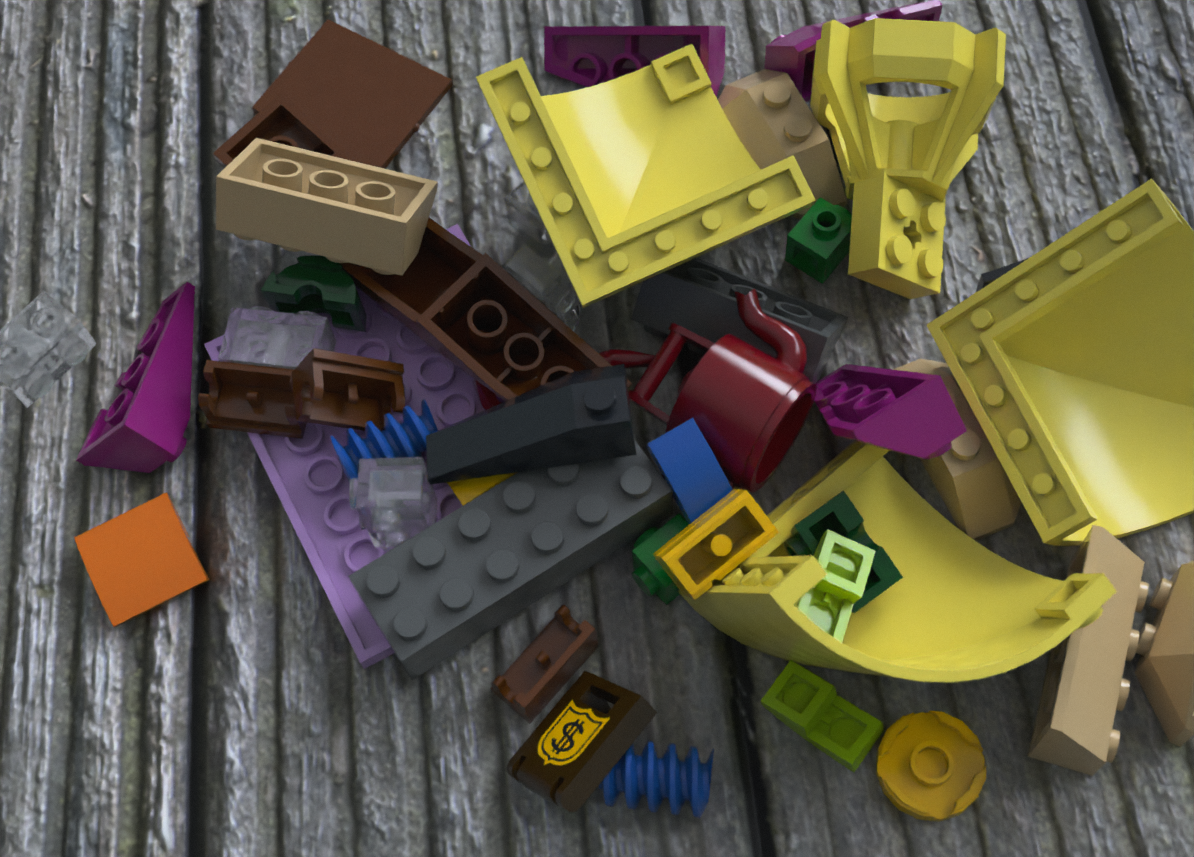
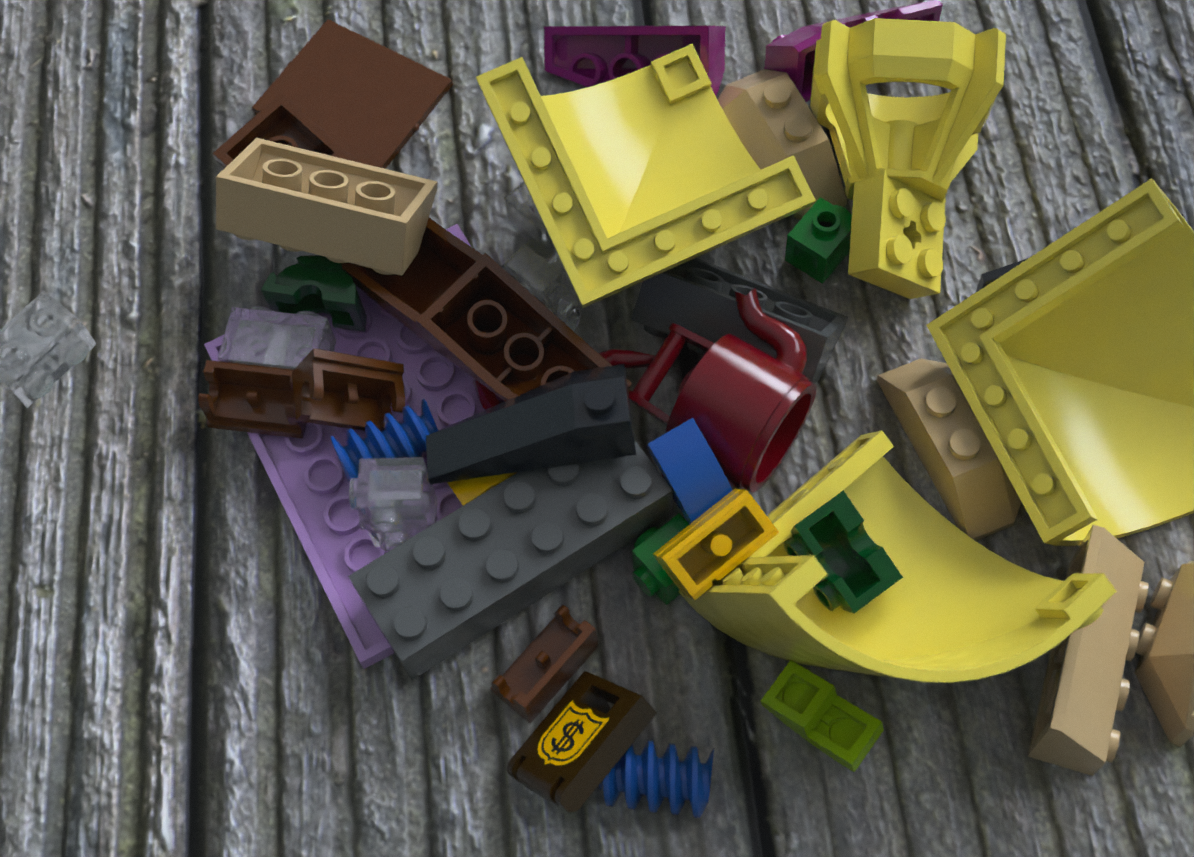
(140, 559): orange slope -> none
(154, 407): magenta wedge -> none
(833, 597): lime slope -> none
(890, 409): magenta wedge -> none
(930, 765): yellow tile -> none

